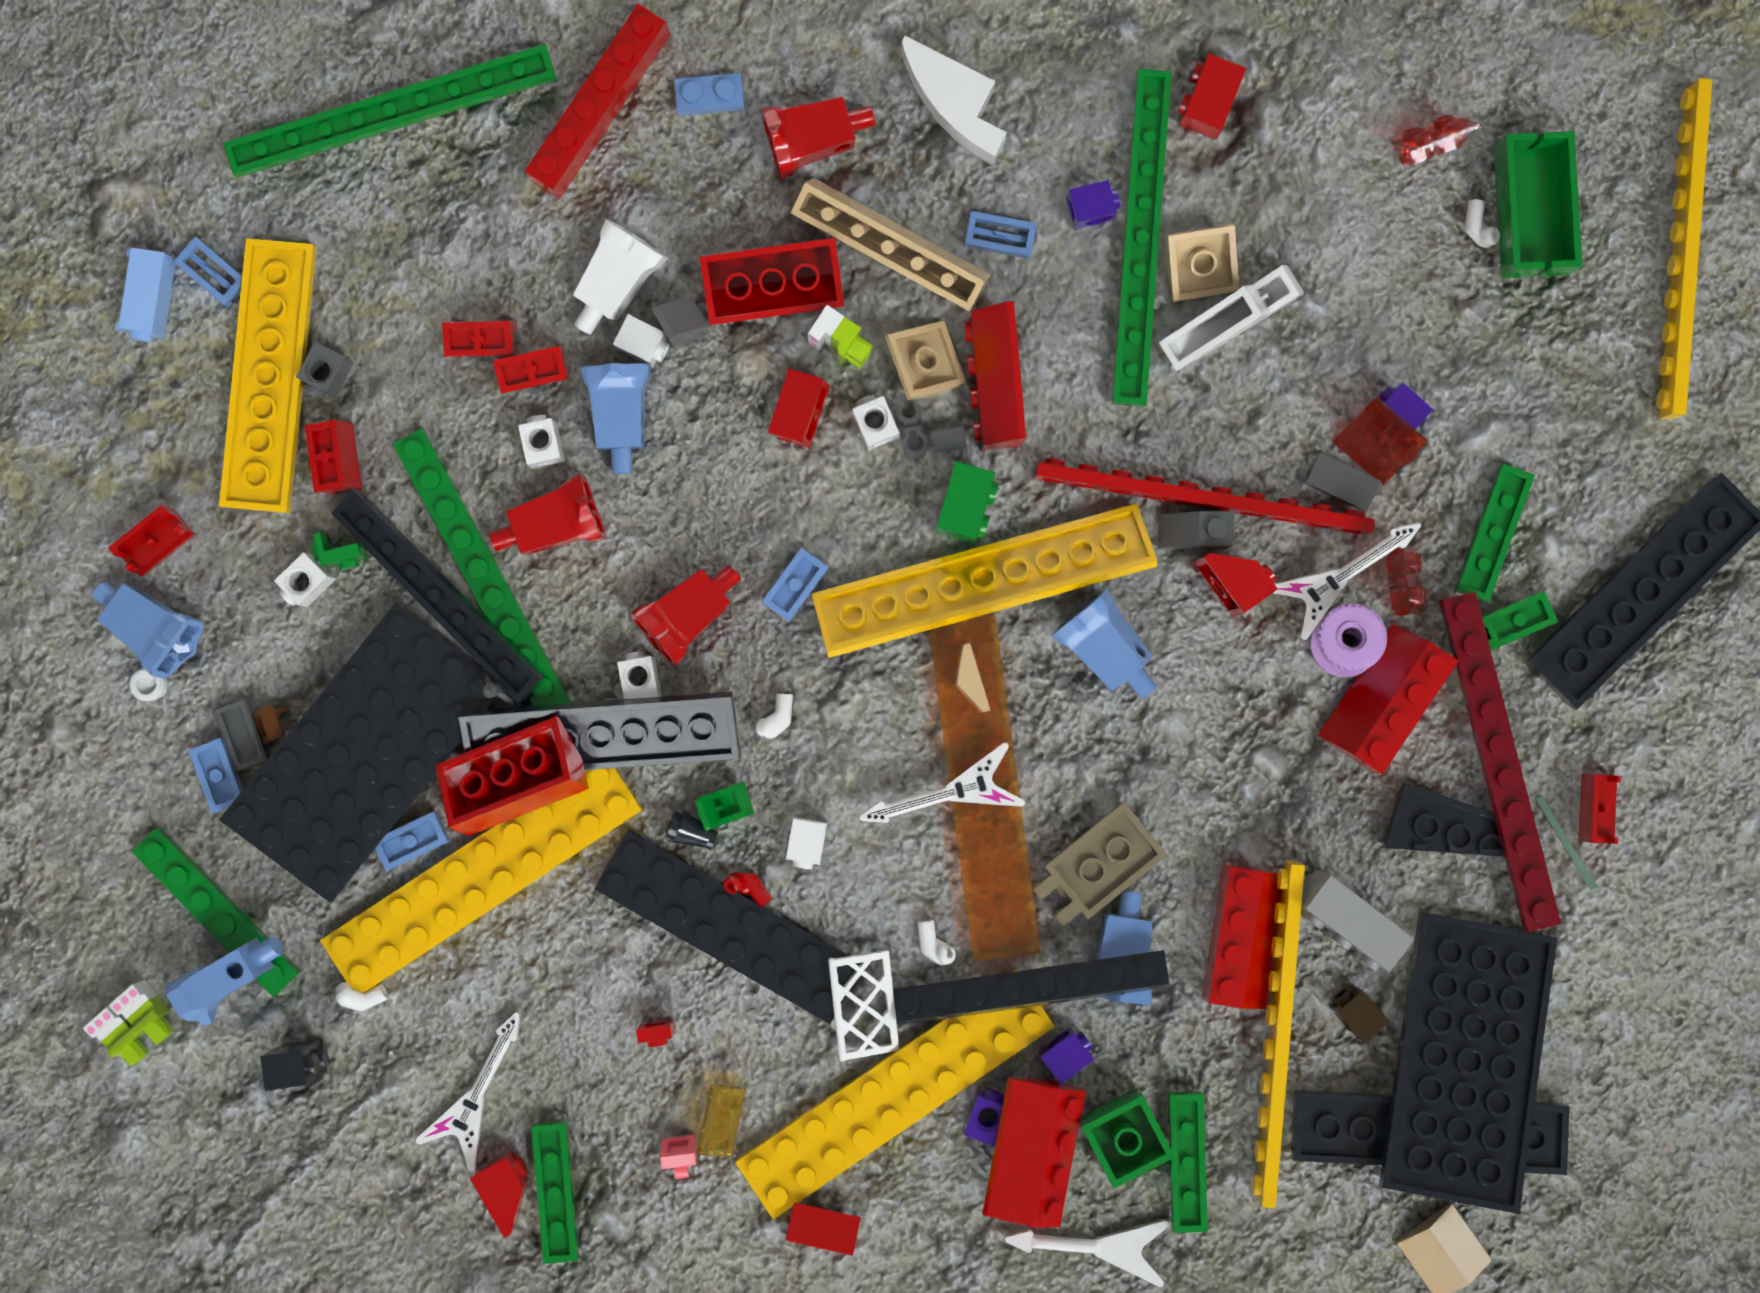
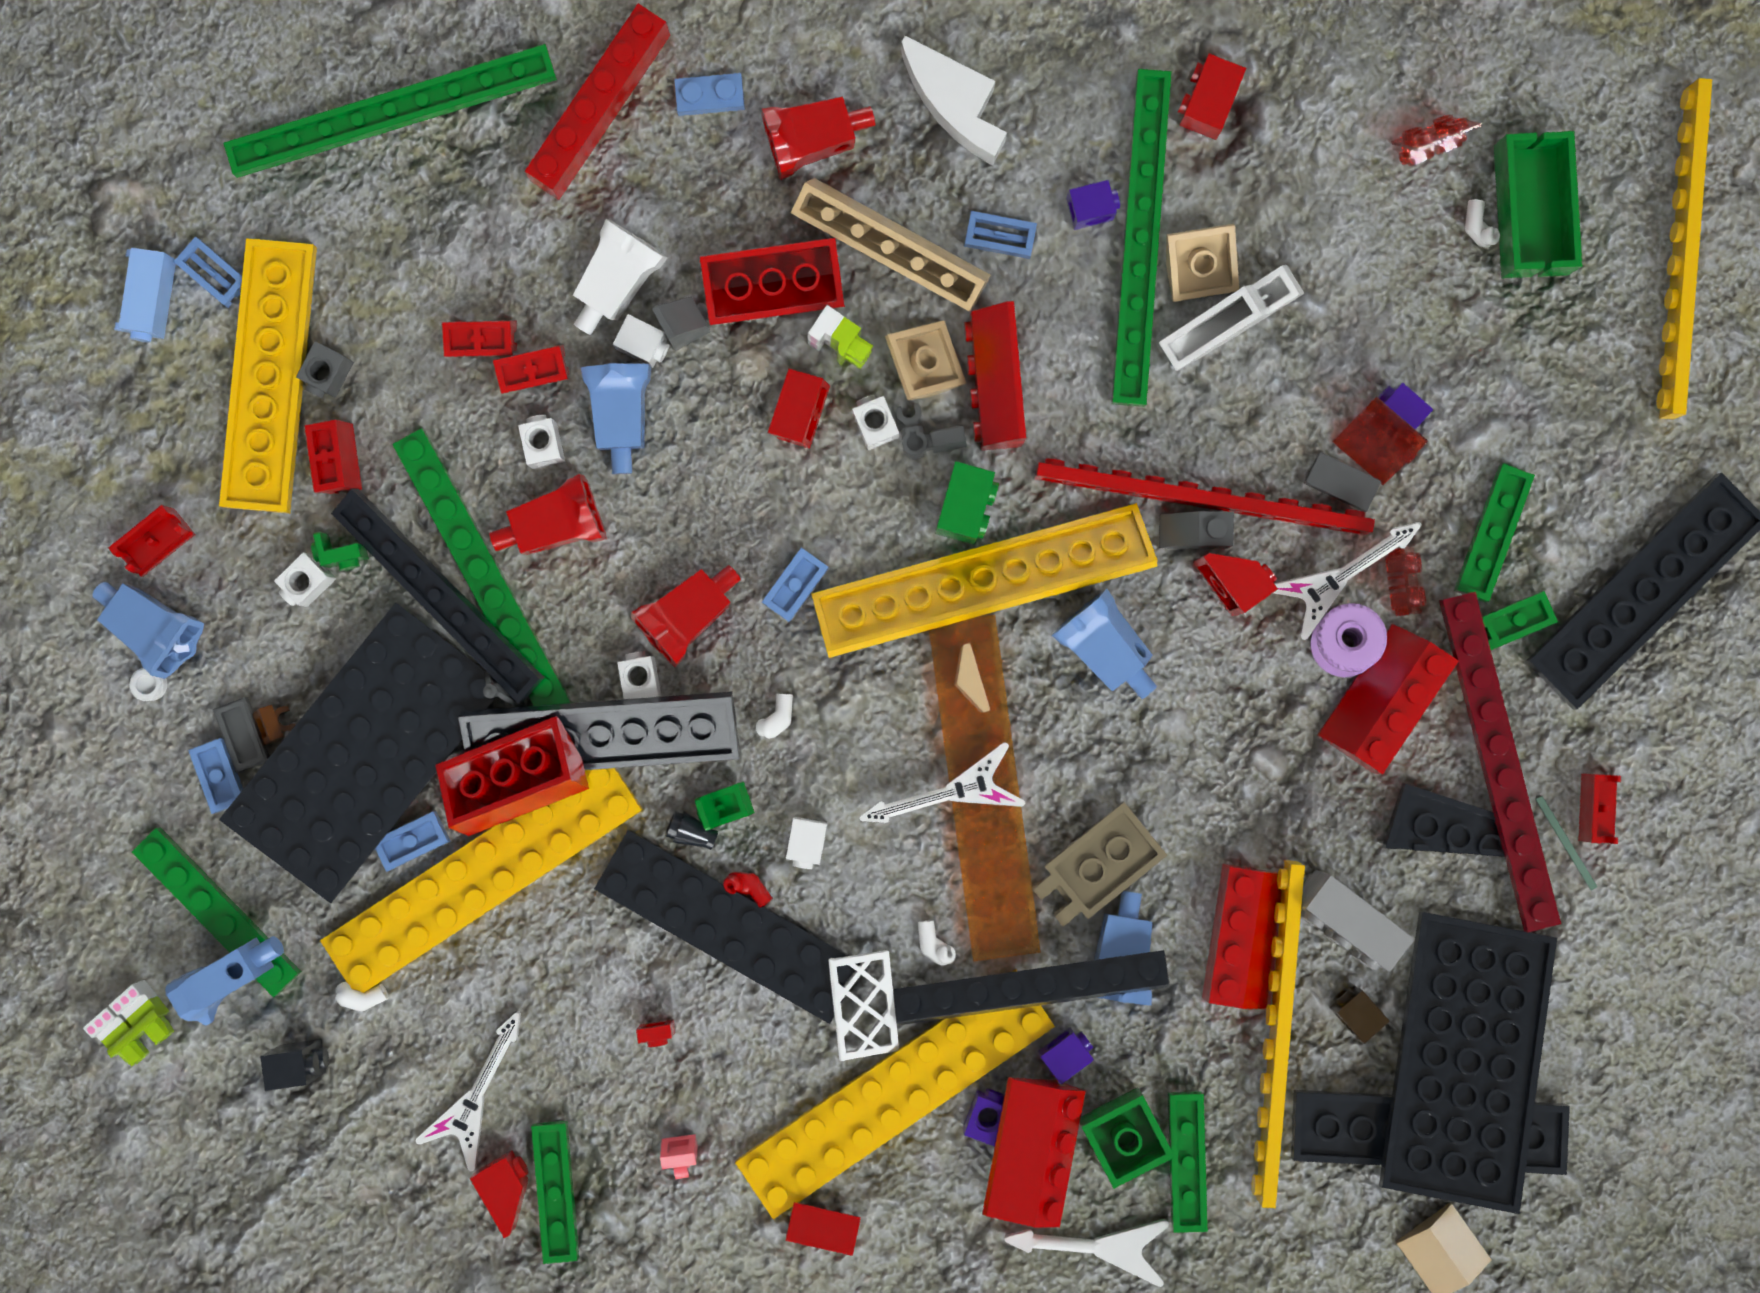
(721, 1120): clear yellow plate -> none

